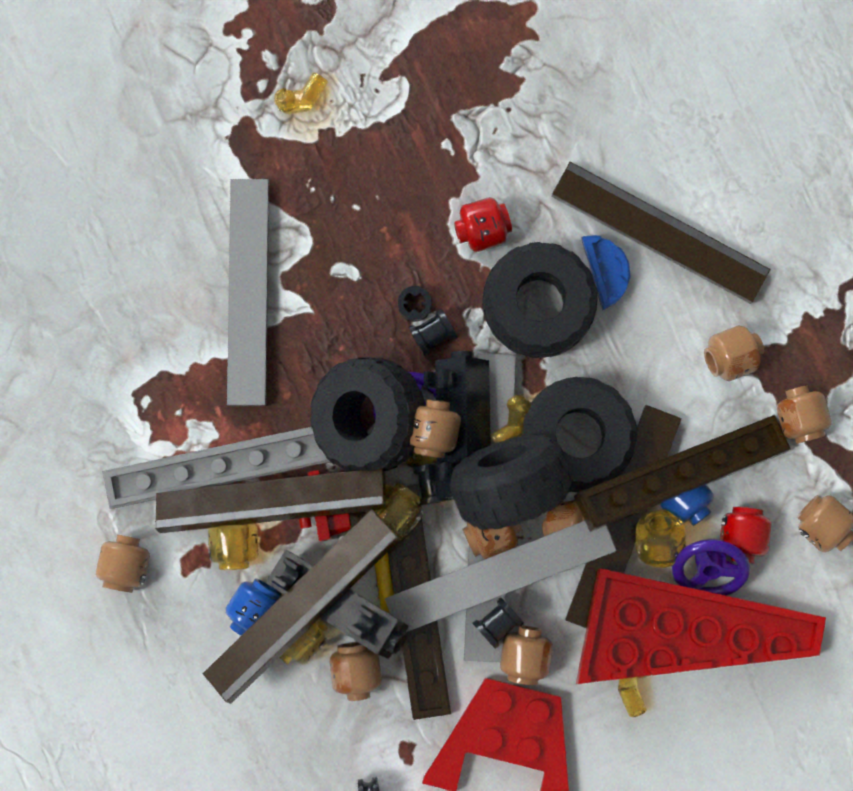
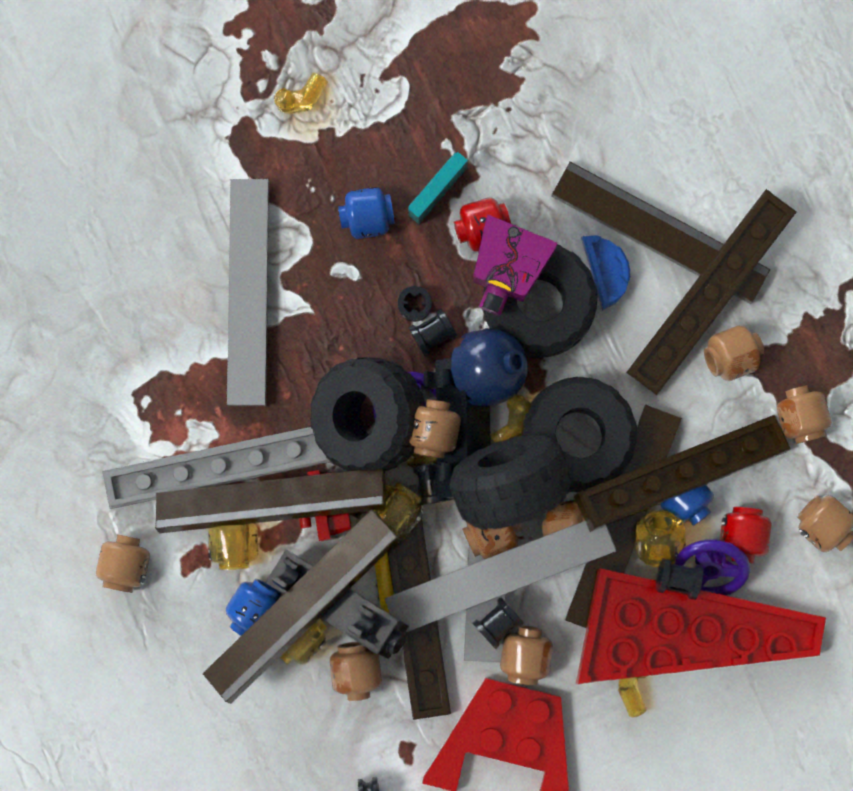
(366, 213): none -> blue head
(437, 187): none -> teal tile
(489, 366): none -> dark blue cylinder
(509, 263): none -> magenta torso
(679, 578): none -> black bush
(711, 292): none -> dark brown tile

